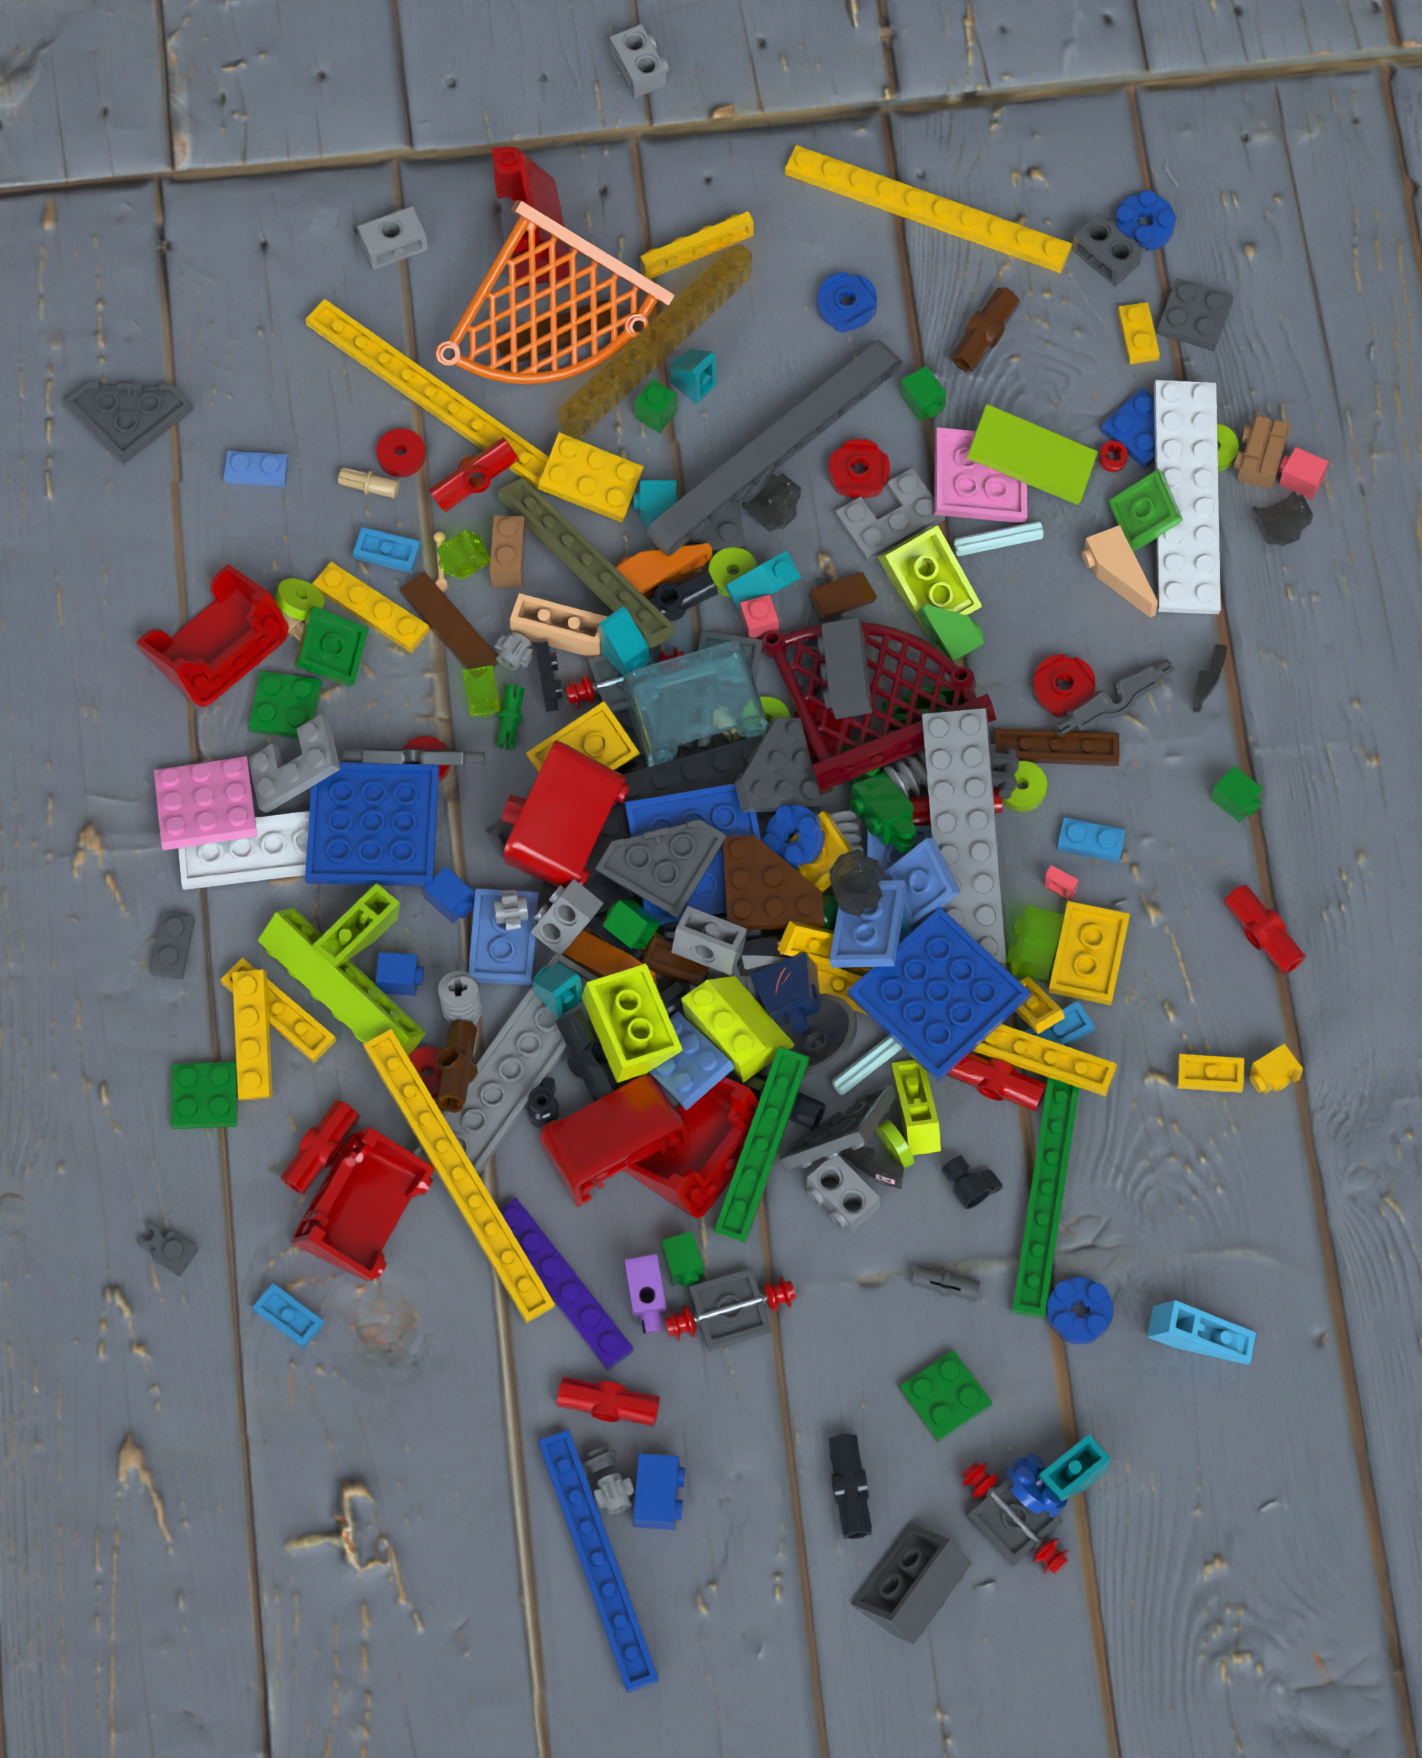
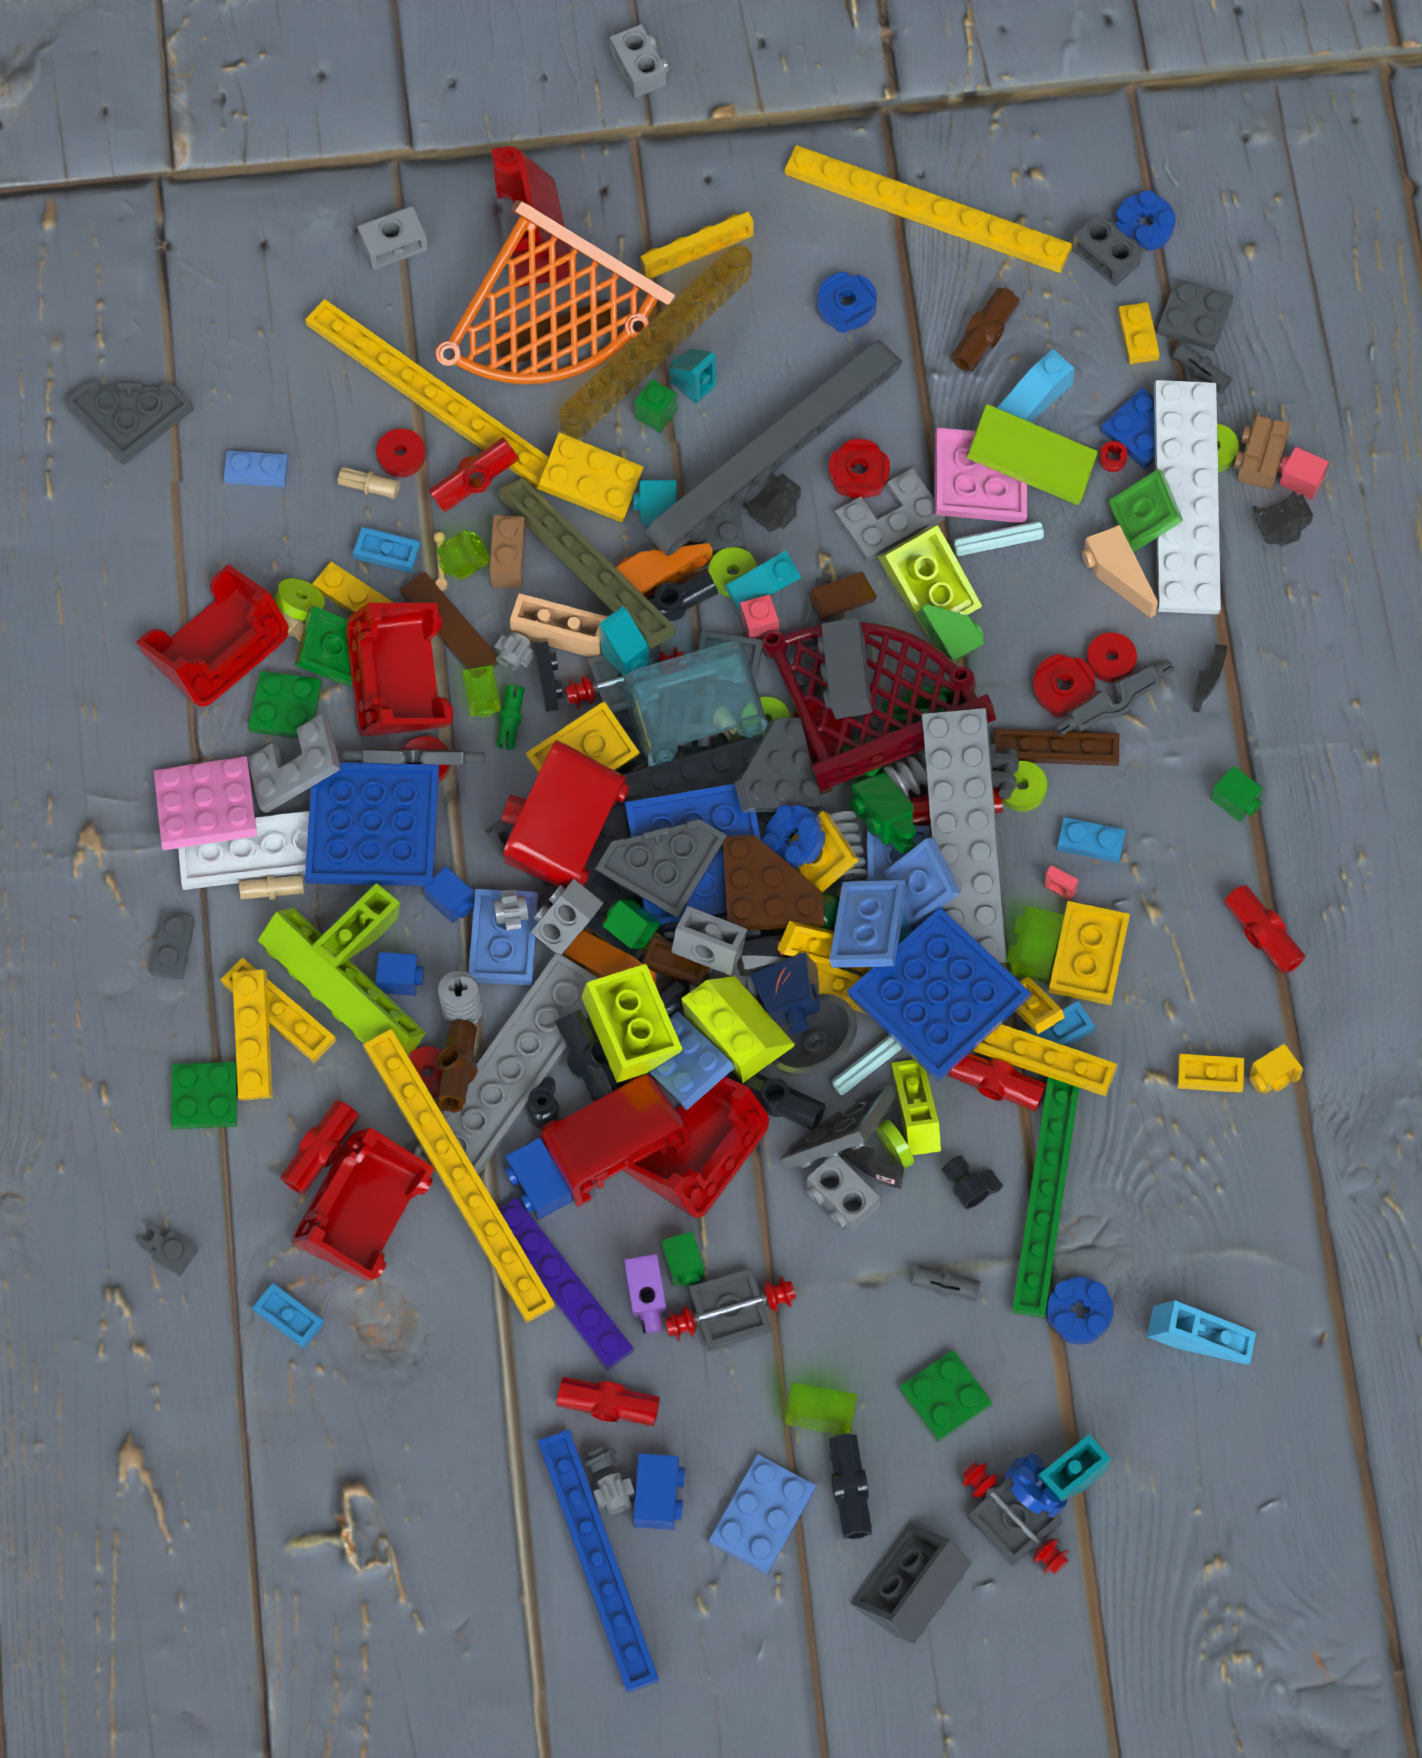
(271, 887): none -> tan pin
(395, 668): none -> red windscreen
(538, 1179): none -> blue brick
(558, 989): teal slope -> none
(762, 1144): green plate -> none
(762, 1514): none -> medium blue plate
(820, 1409): none -> clear neon green brick
(856, 882): clear smoke hair -> none
(923, 393): green brick -> none
(1039, 387): none -> medium azure slope
(1111, 644): none -> red piece
(1187, 356): none -> dark grey pin

